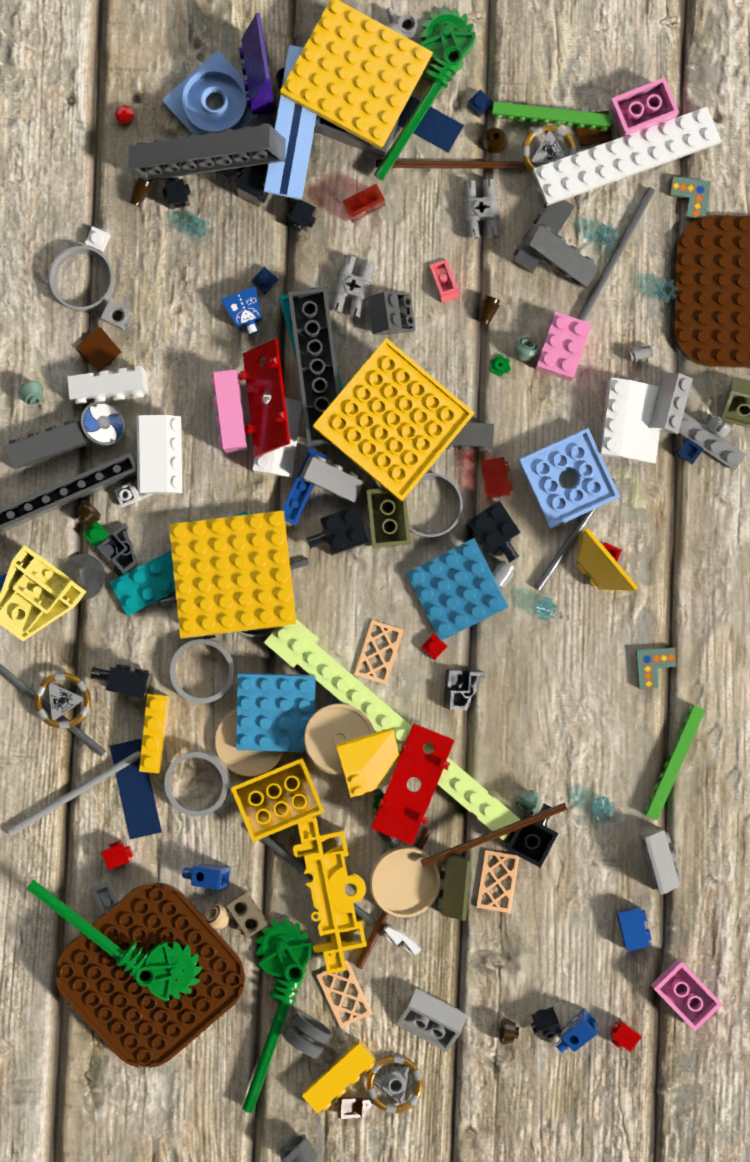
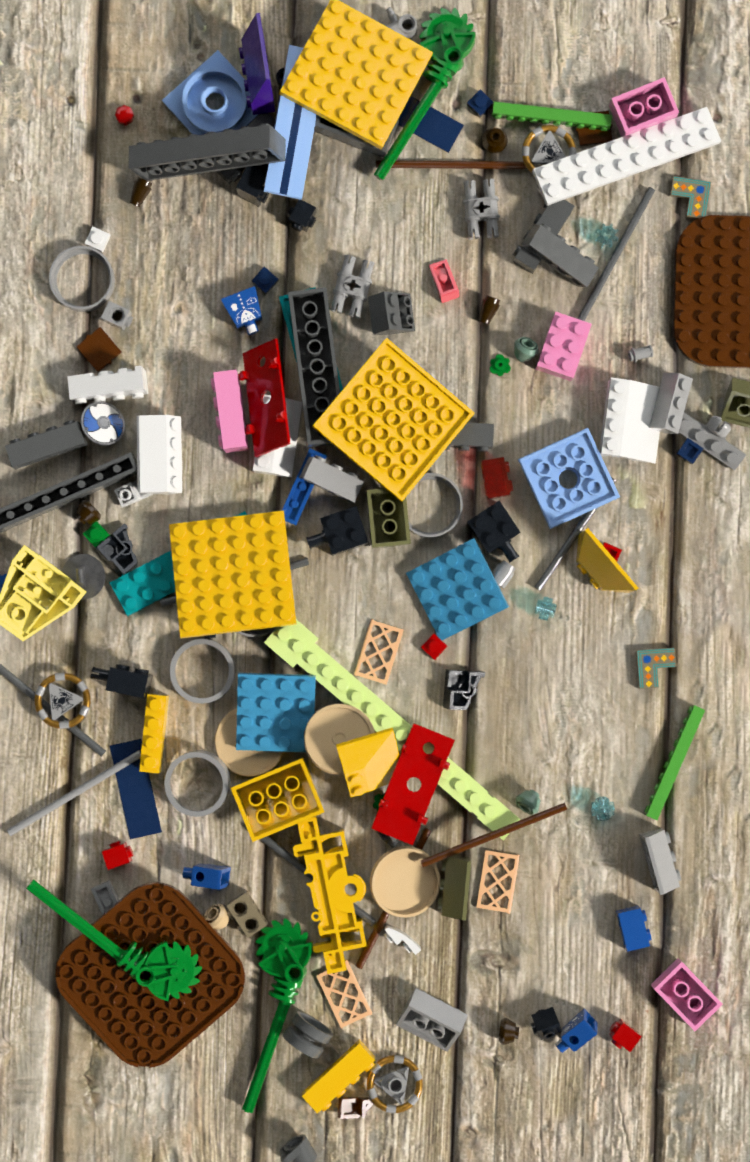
(31, 393): sand green cone -> none
(176, 193): black brick -> none
(202, 231): clear light blue gear -> none
(363, 203): clear red brick -> none
(532, 841): black brick -> none
(668, 286): clear light blue gear -> none

